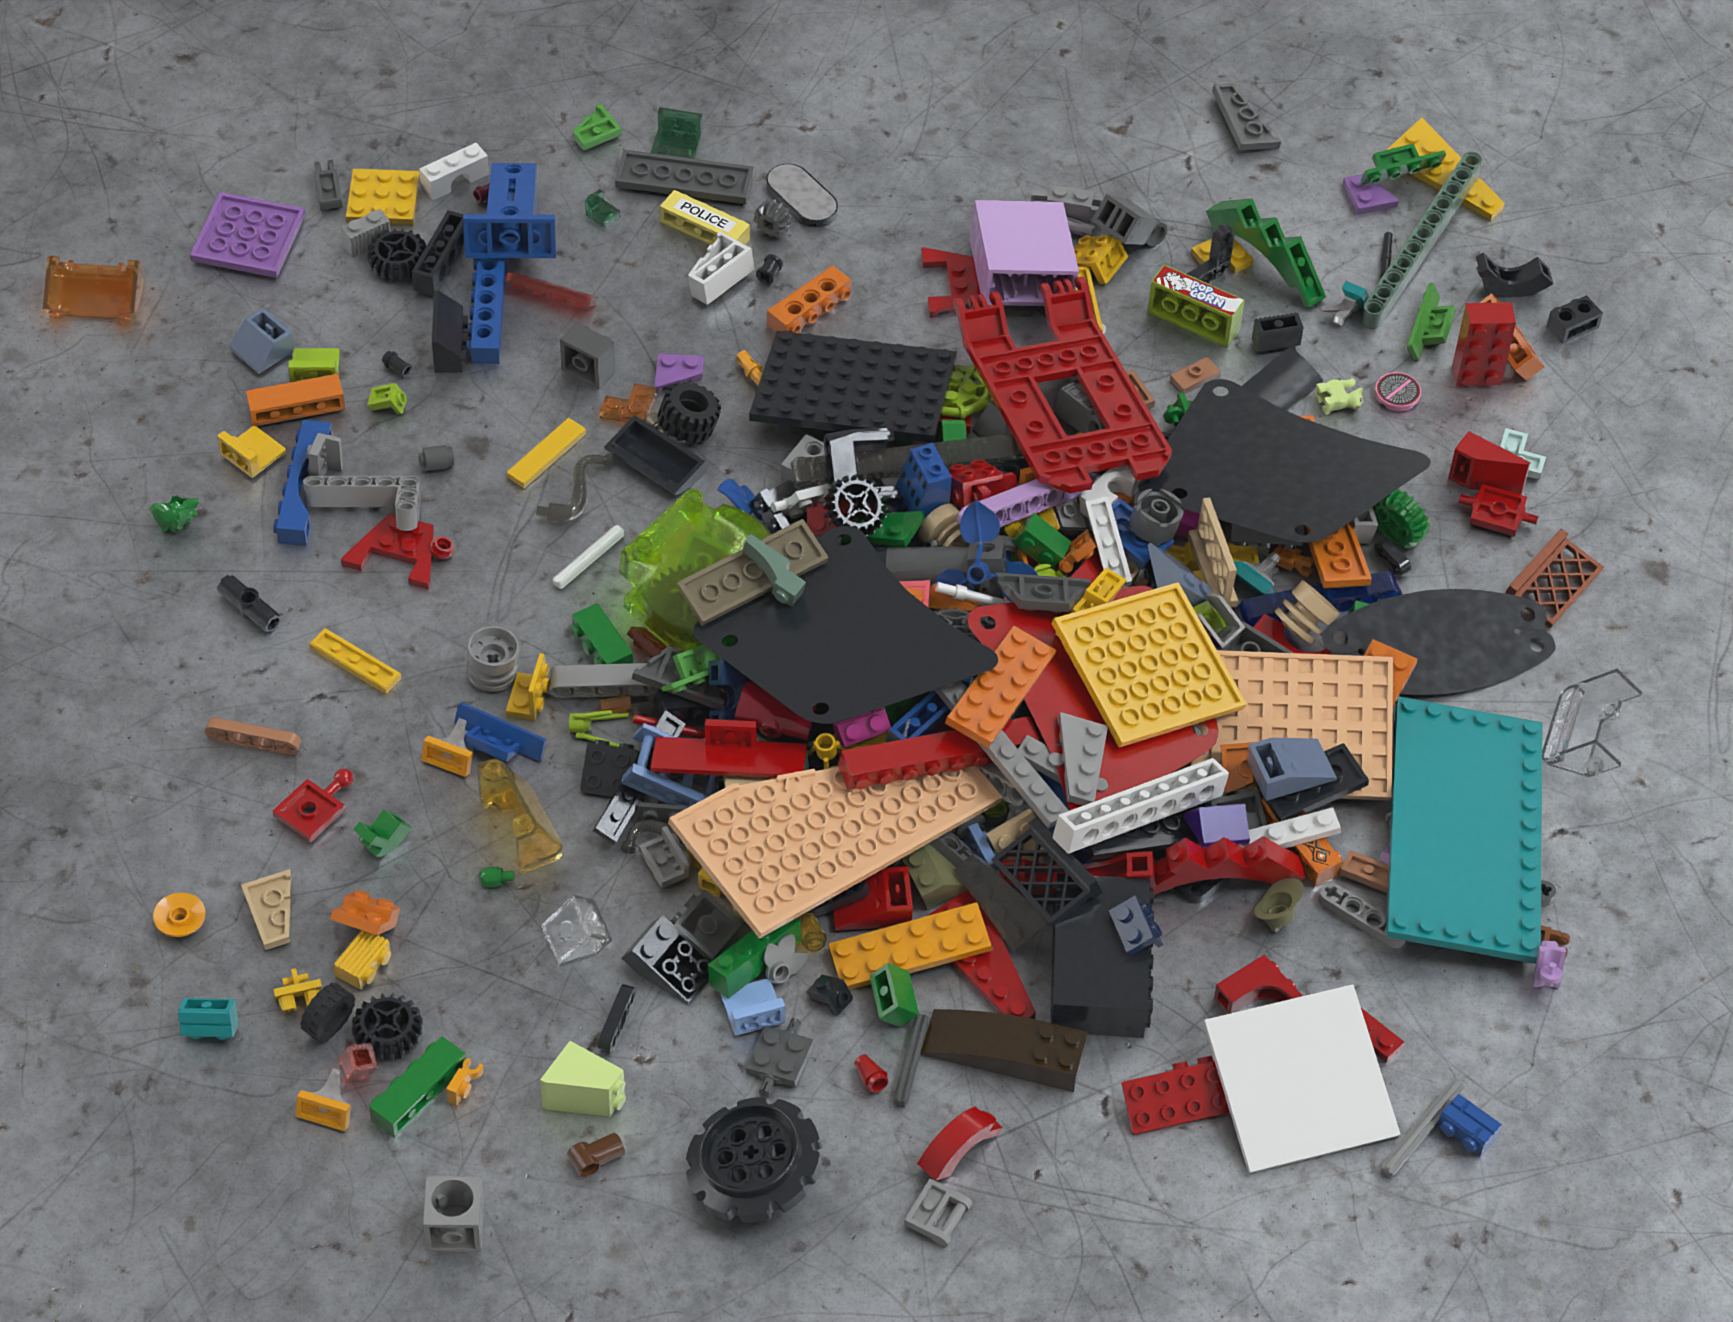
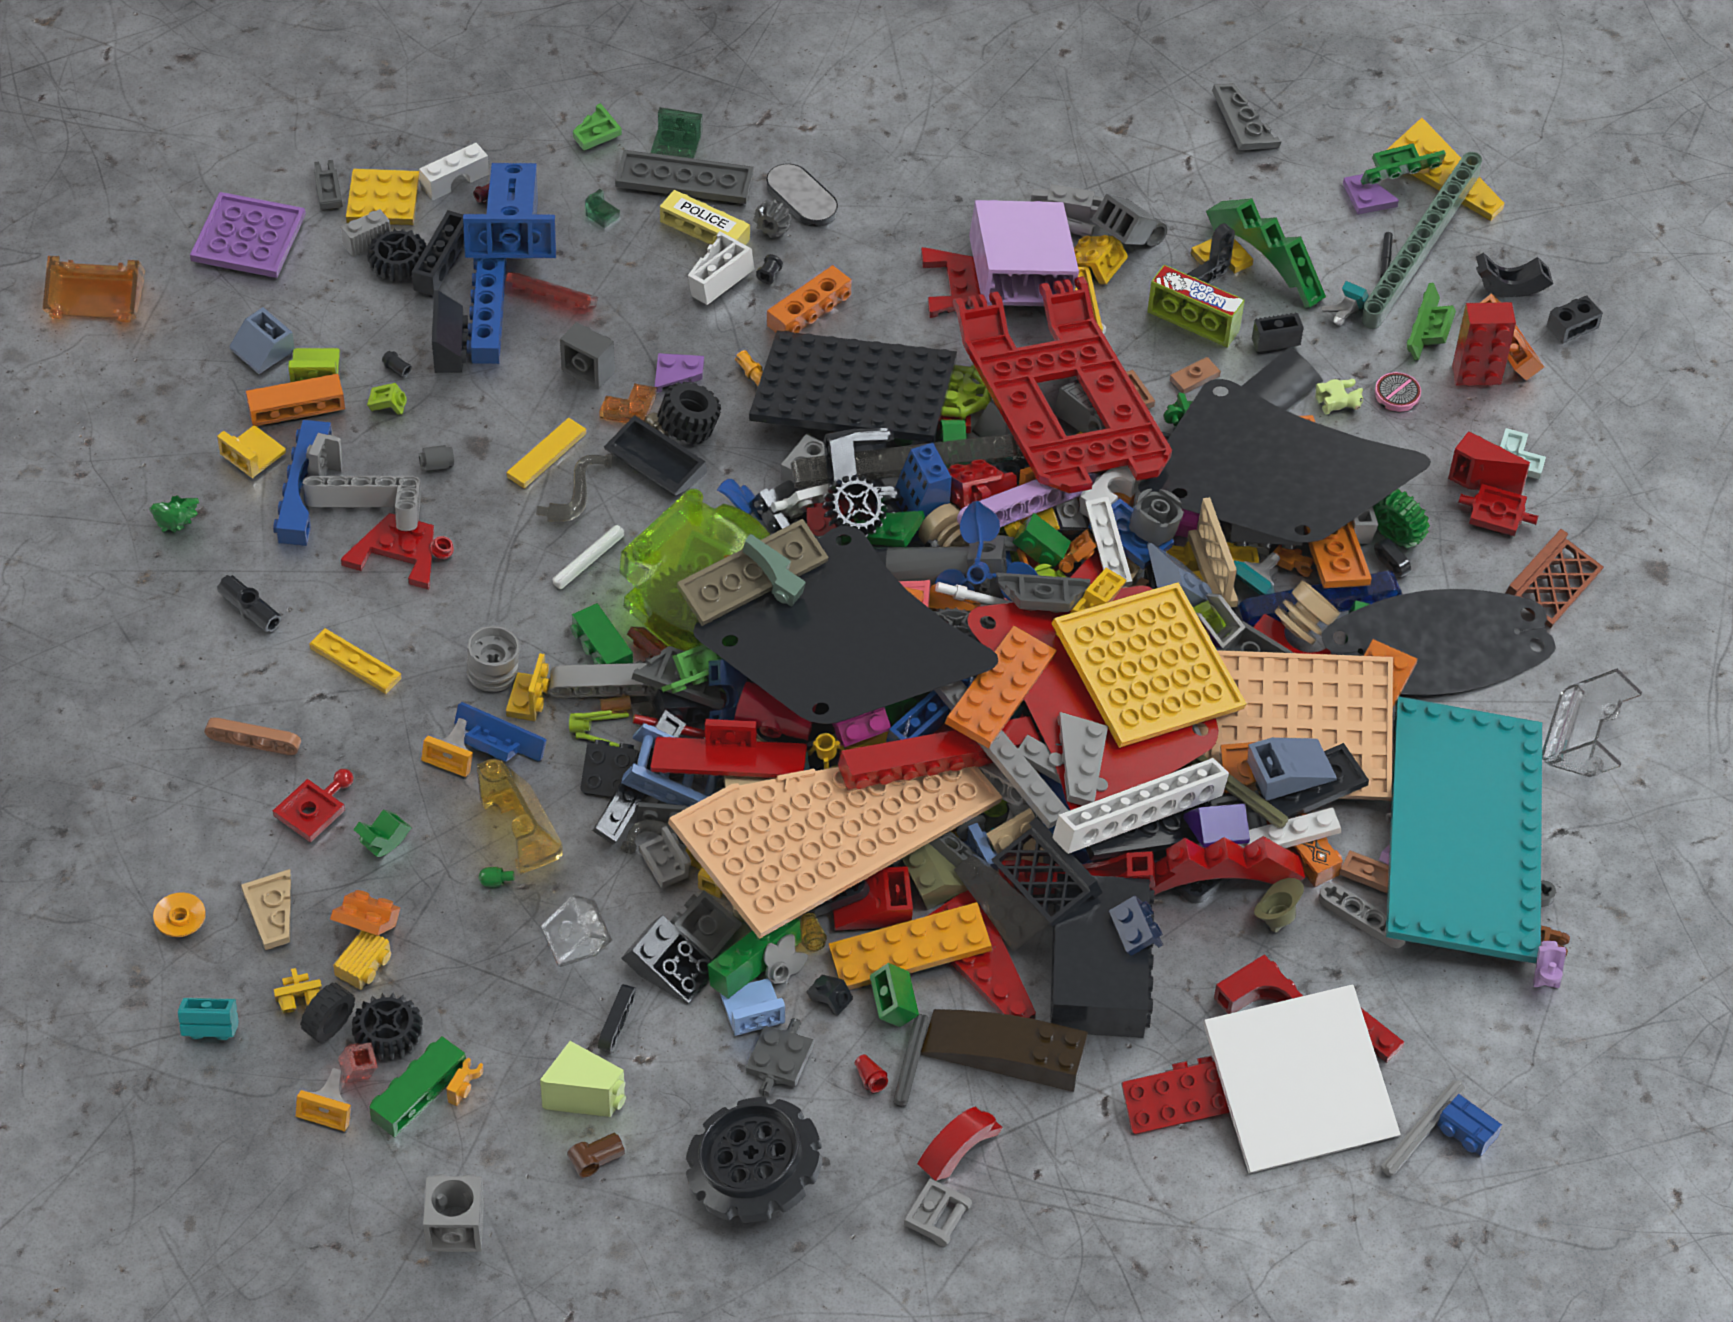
(1251, 799): none -> olive axle

